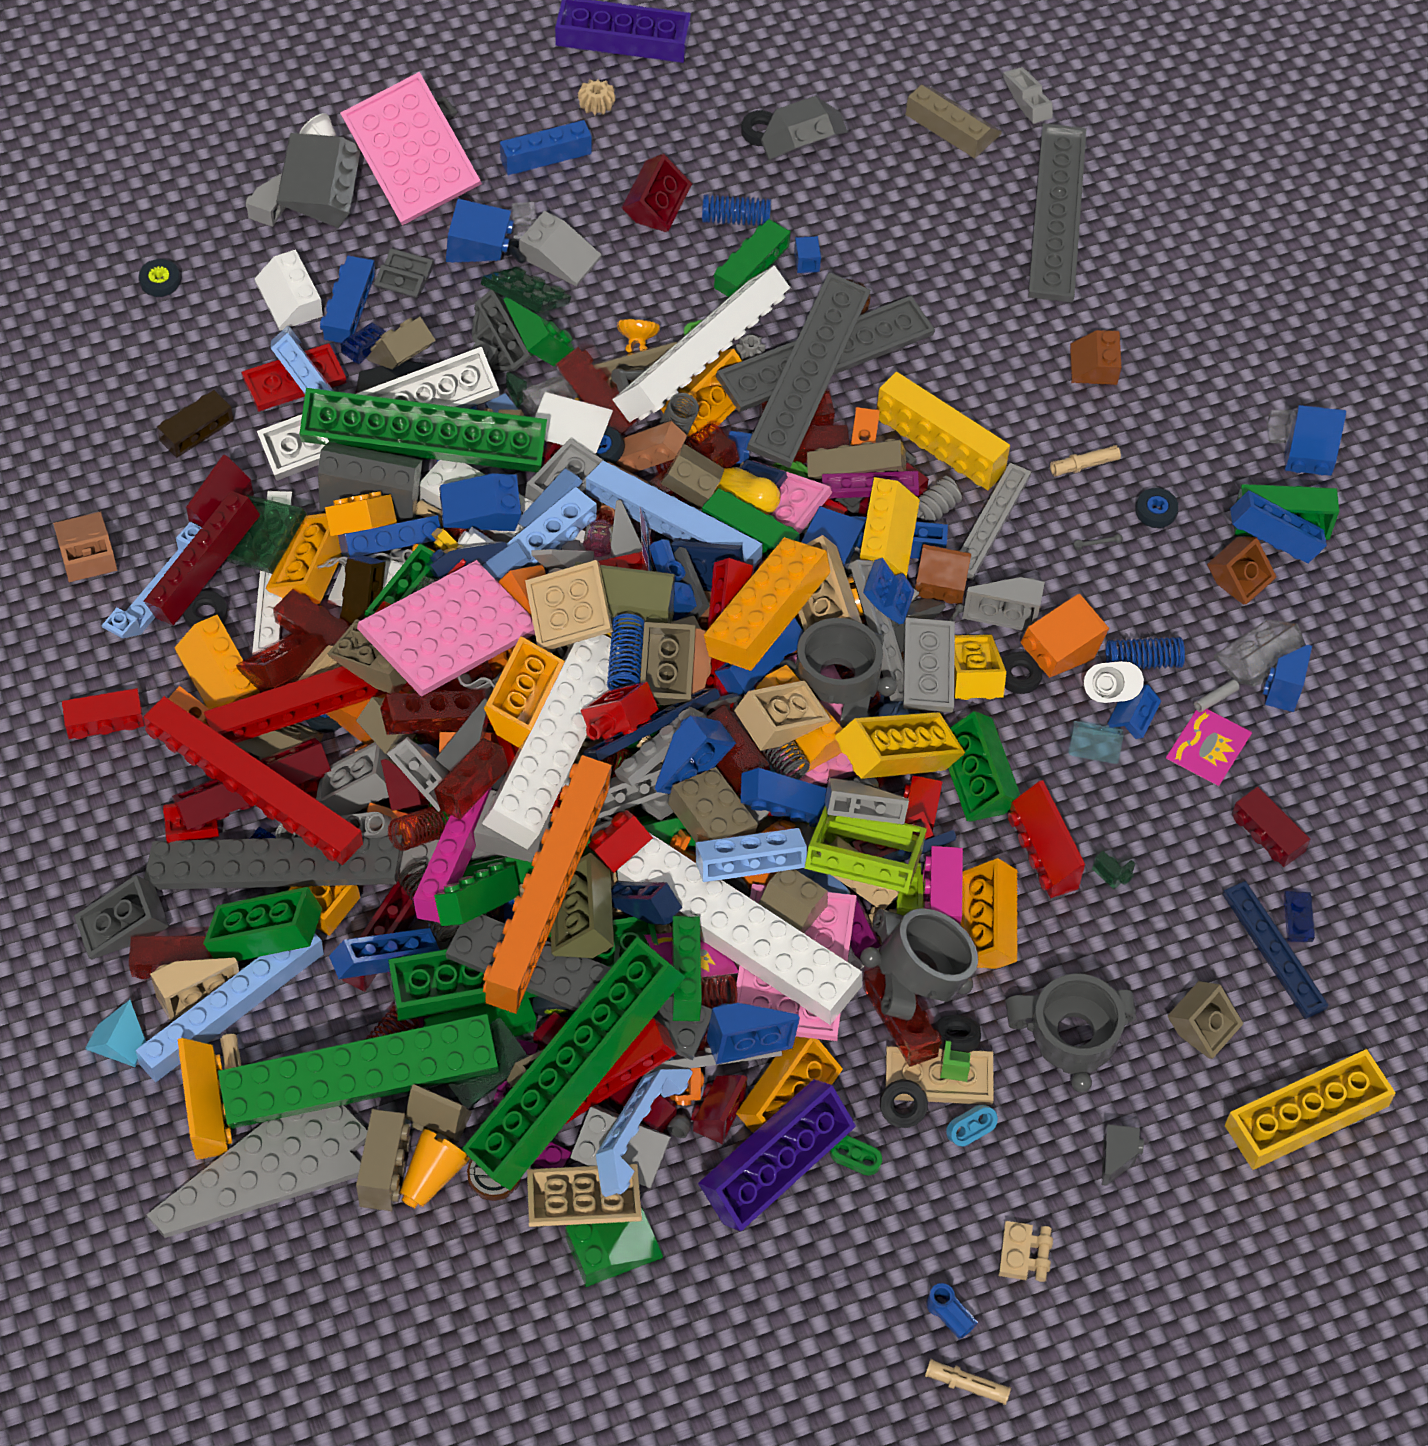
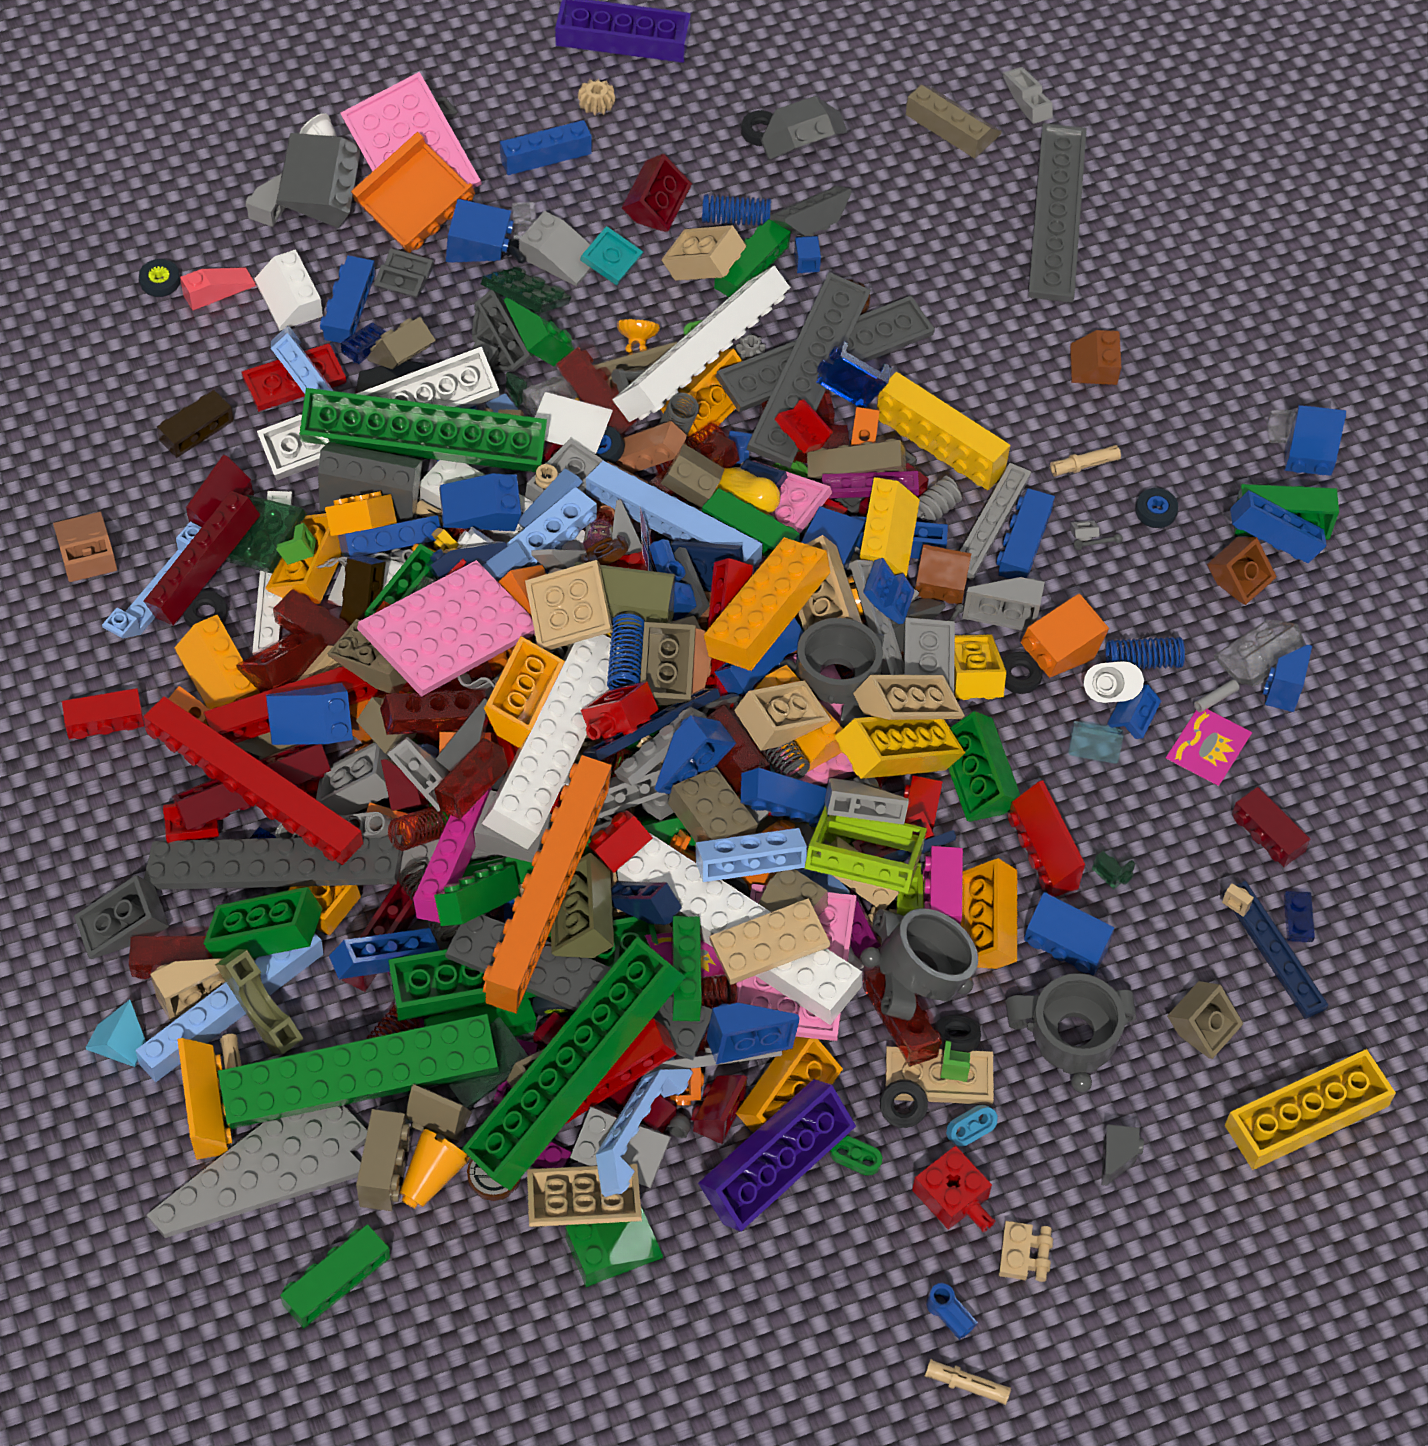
(214, 284): none -> coral slope
(269, 1020): none -> olive arch
(298, 548): none -> bright green panel
(310, 716): none -> blue slope
(335, 1275): none -> green brick
(412, 193): none -> orange panel
(545, 469): none -> tan bush
(606, 550): none -> reddish brown tile
(611, 255): none -> teal plate
(704, 253): none -> tan brick
(769, 941): none -> tan plate
(804, 427): none -> red bracket
(814, 212): none -> dark grey wedge
(852, 377): none -> clear blue panel
(908, 697): none -> tan slope
(954, 1190): none -> red brick
(1026, 534): none -> blue brick
(1069, 934): none -> blue slope
(1084, 530): none -> light grey plate
(1237, 899): none -> tan plate

